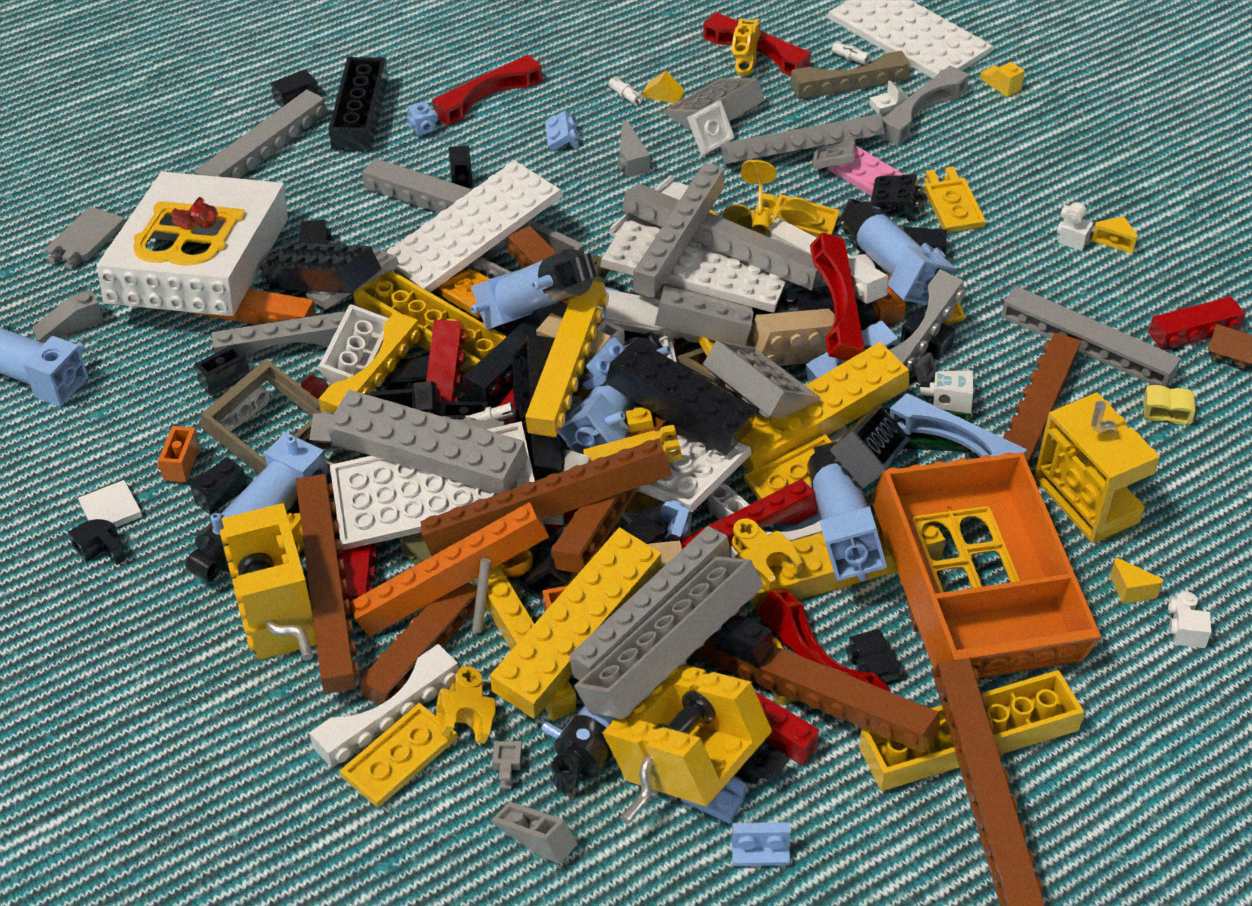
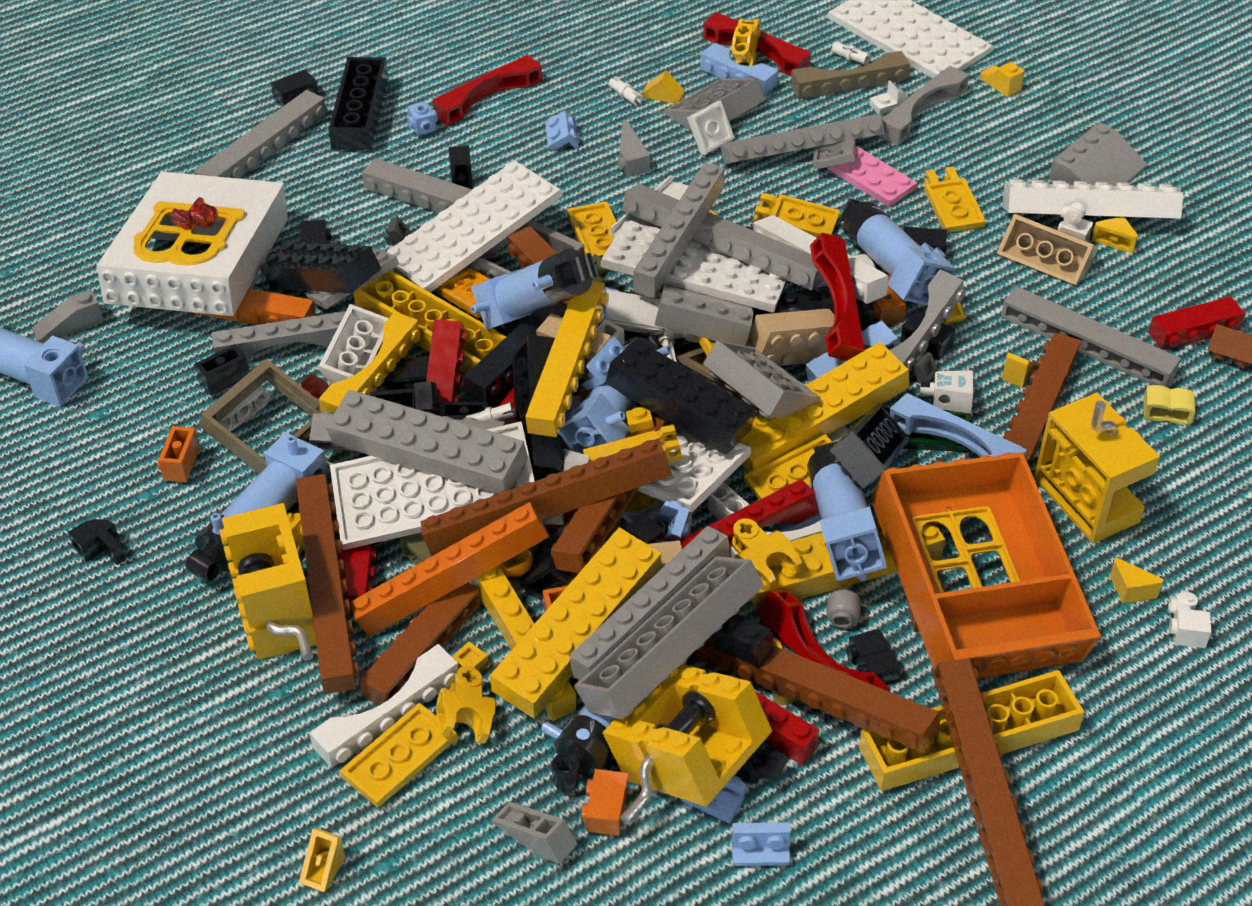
(84, 237): light grey tile -> none
(111, 504): white tile -> none
(218, 485): black brick -> none
(322, 860): none -> yellow slope
(396, 231): none -> dark grey tile
(470, 656): none -> yellow plate
(481, 595): light grey bar -> none
(506, 758): light grey plate -> none
(592, 226): none -> yellow plate
(606, 802): none -> orange brick
(717, 62): none -> light blue arch
(795, 208): yellow plant -> none
(843, 608): none -> light grey head
(898, 191): black bracket -> none
(1017, 370): none -> yellow slope
(1047, 250): none -> tan slope
(1098, 157): none -> light grey slope
(1098, 199): none -> white brick

